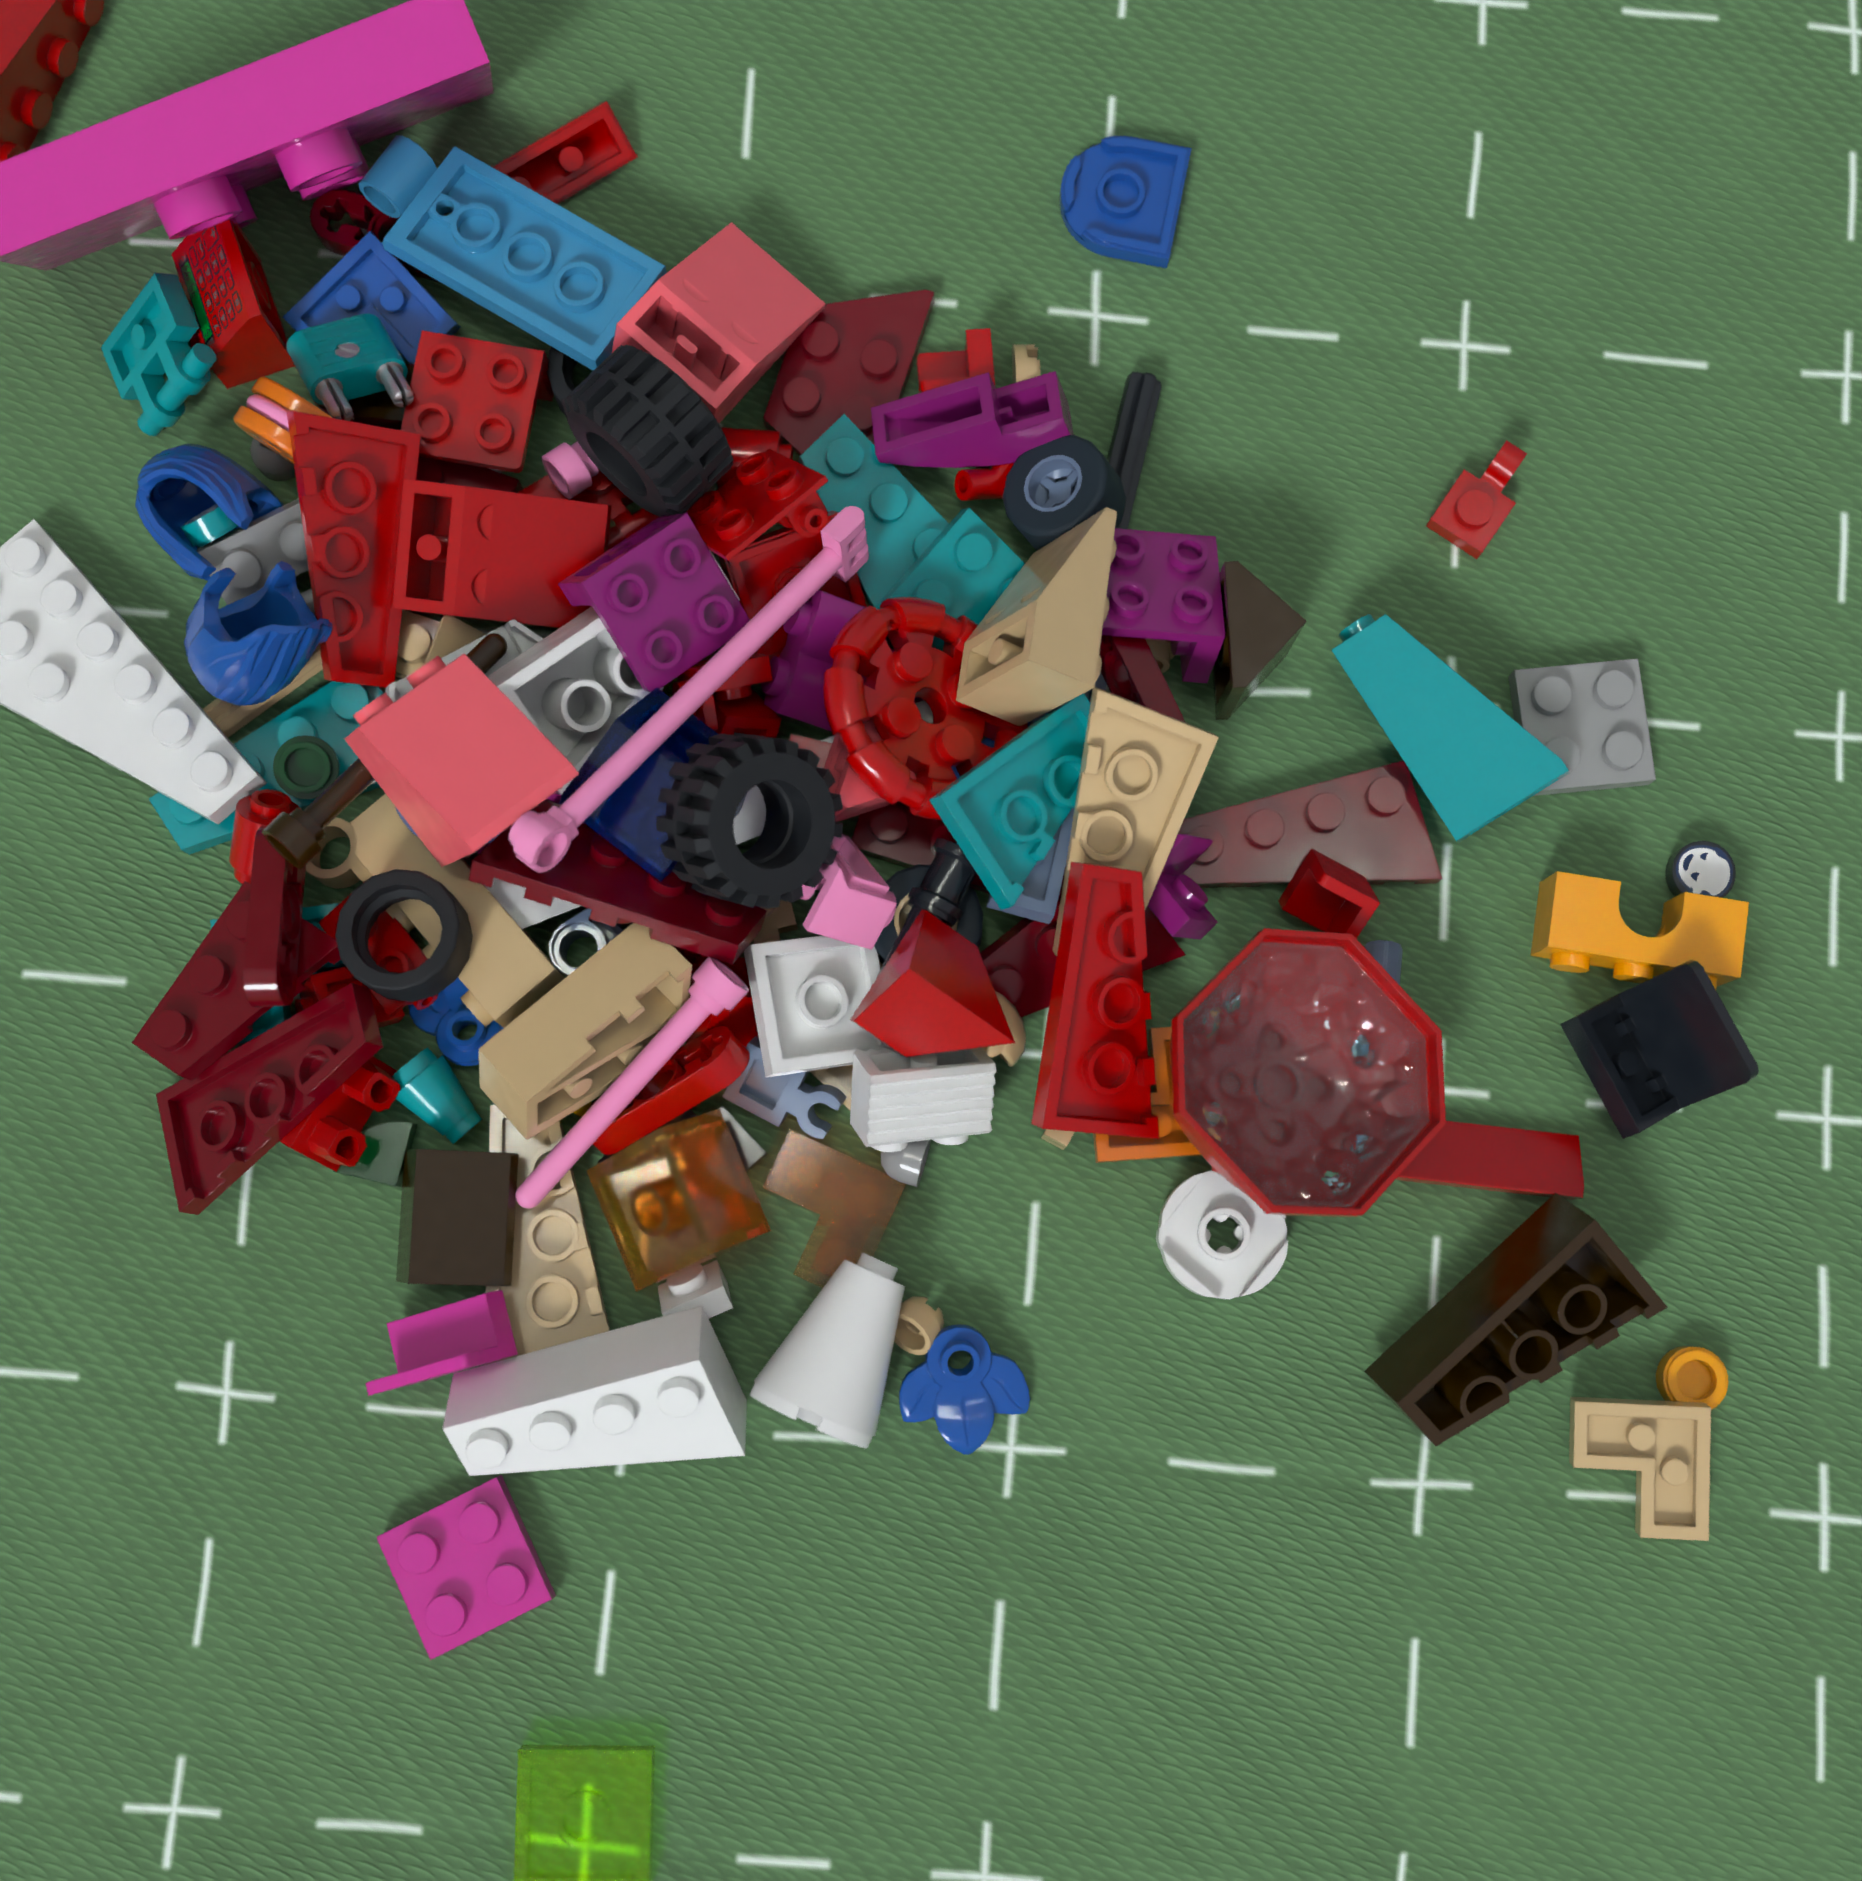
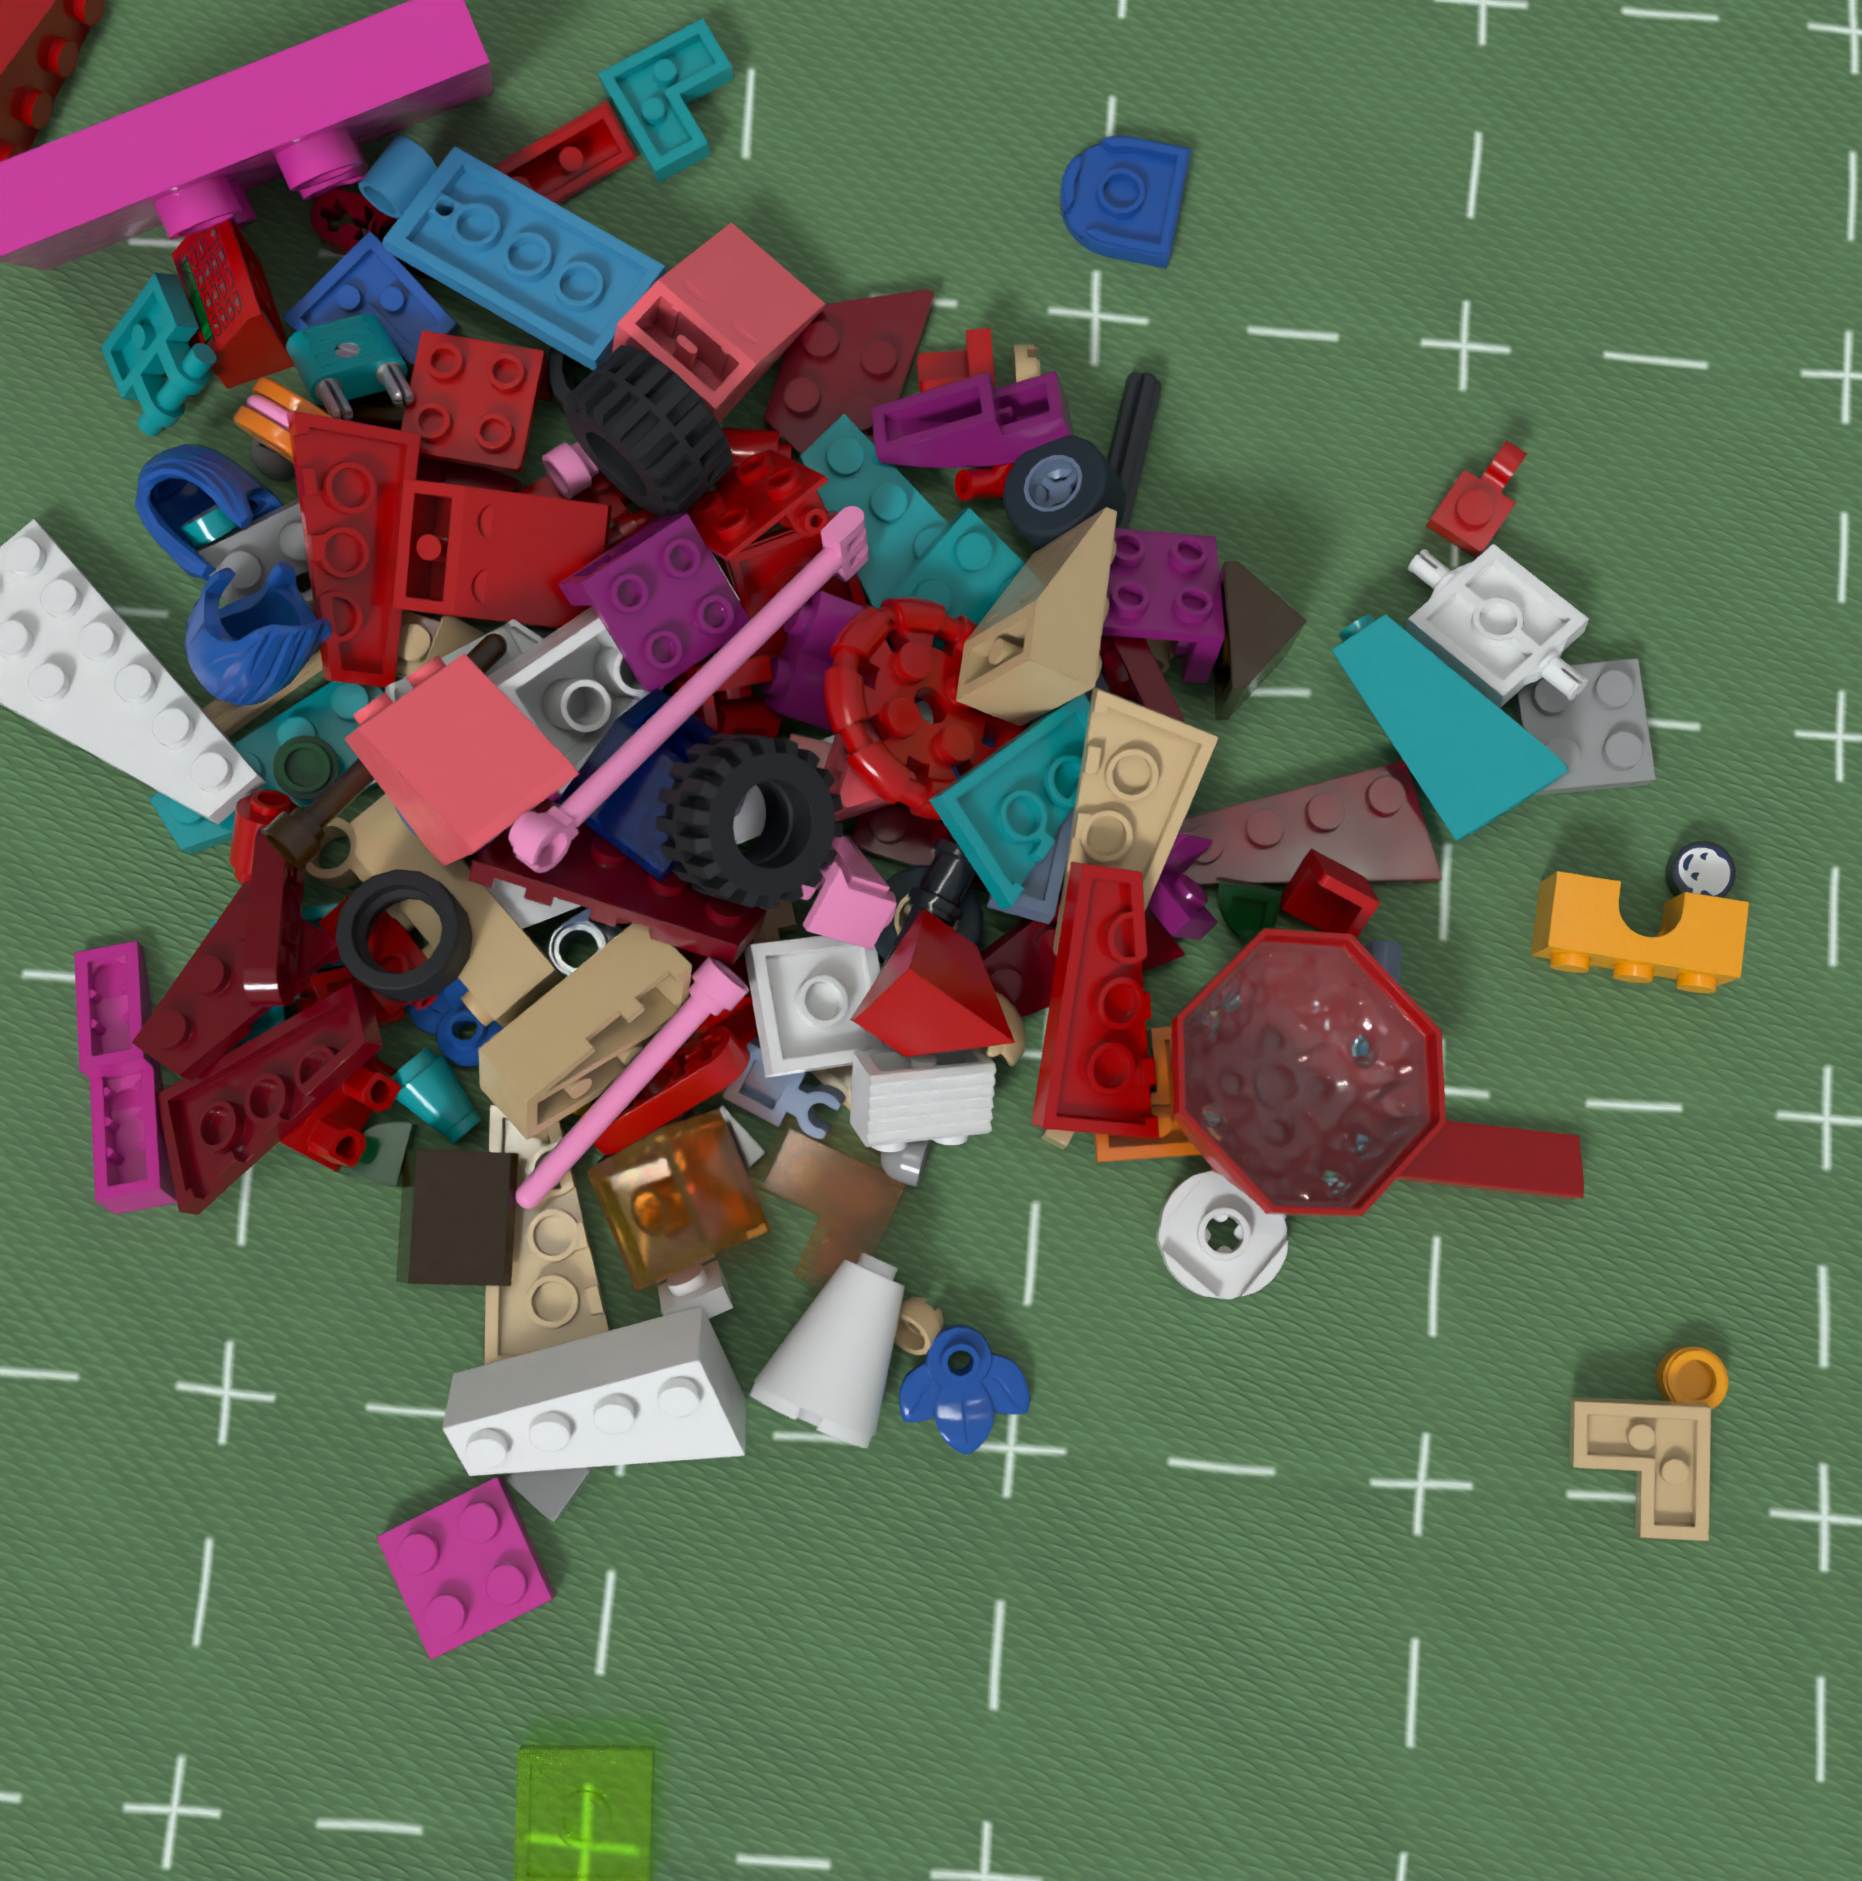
(125, 1117): none -> dark pink slope
(448, 1341): dark pink panel -> none
(551, 1490): none -> light grey slope
(653, 94): none -> teal plate
(1247, 906): none -> dark green tile
(1497, 625): none -> white plate
(1513, 1321): dark brown wedge -> none
(1660, 1047): black bracket -> none

